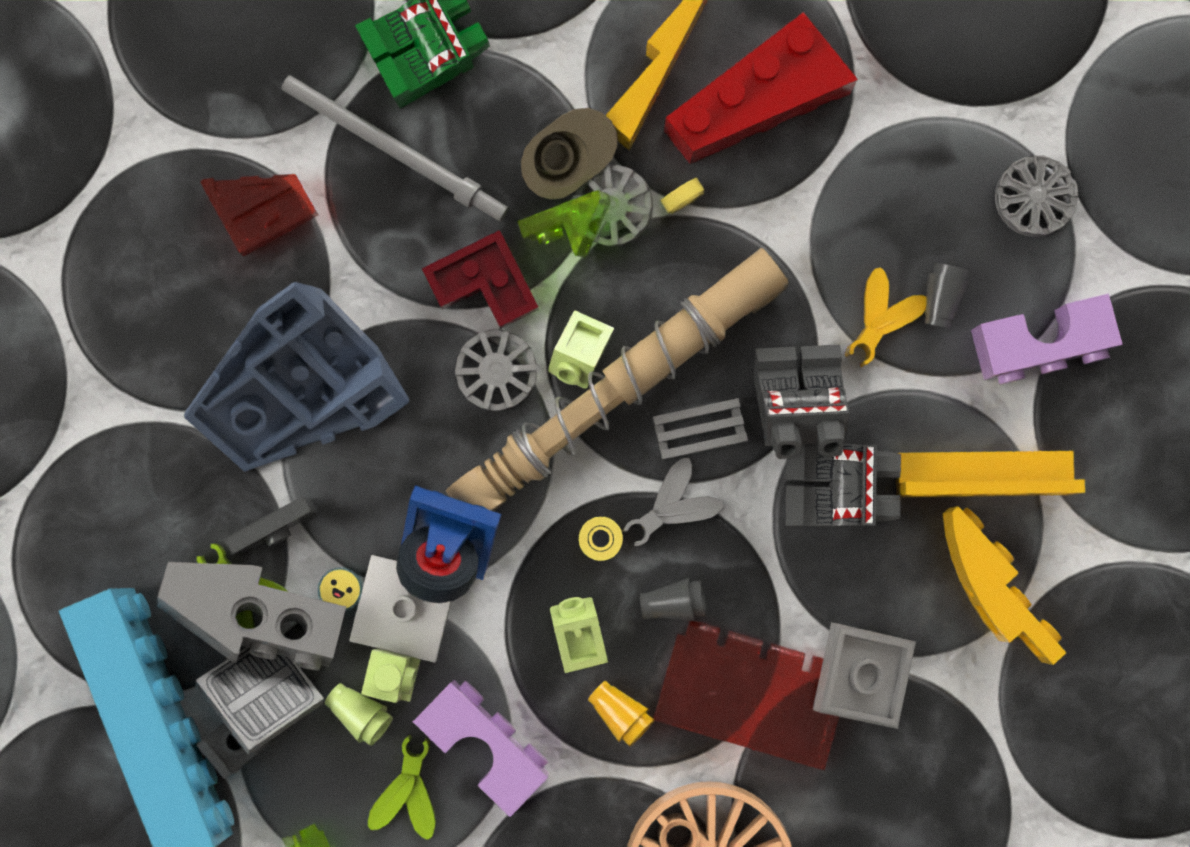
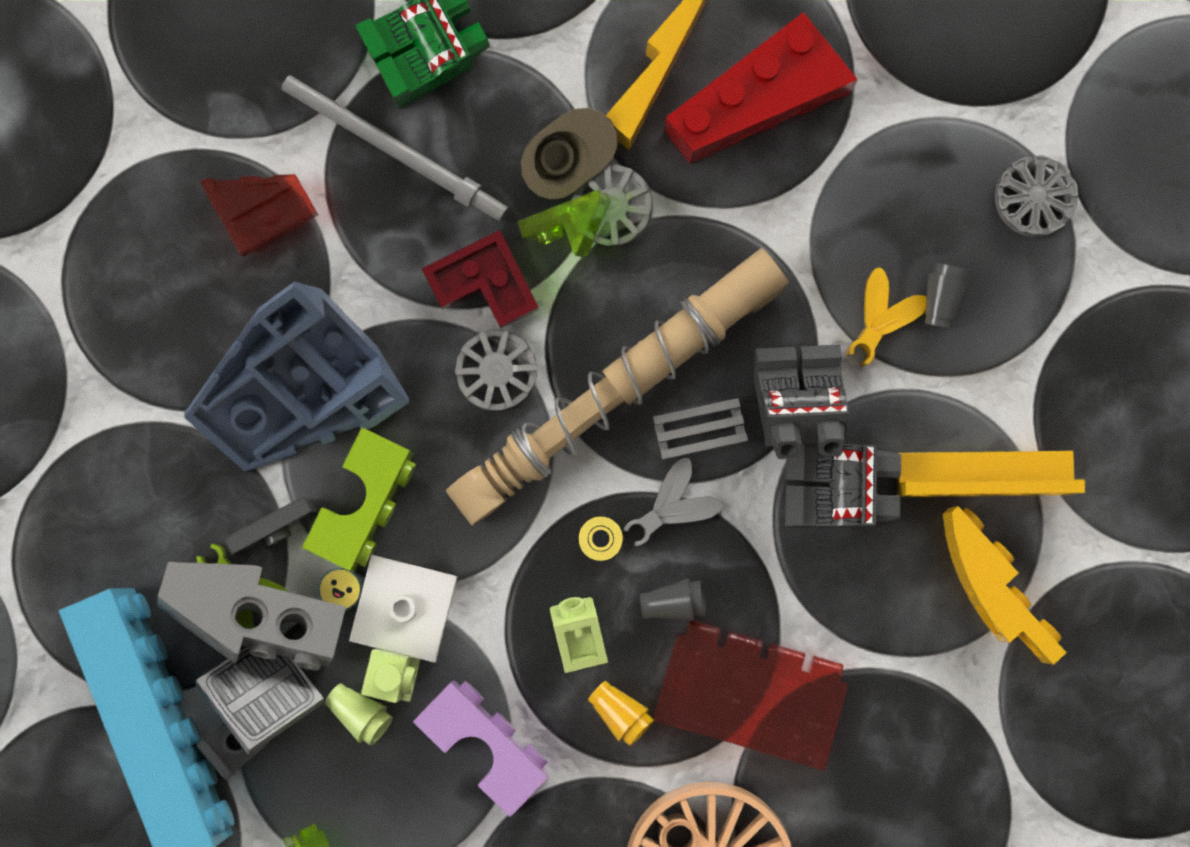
(348, 538): none -> lime arch
(409, 788): lime piece -> none
(444, 546): plate -> none
(579, 349): yellowish green bracket -> none
(683, 196): light yellow tile -> none
(864, 675): light grey tile -> none
(1084, 330): lavender arch -> none

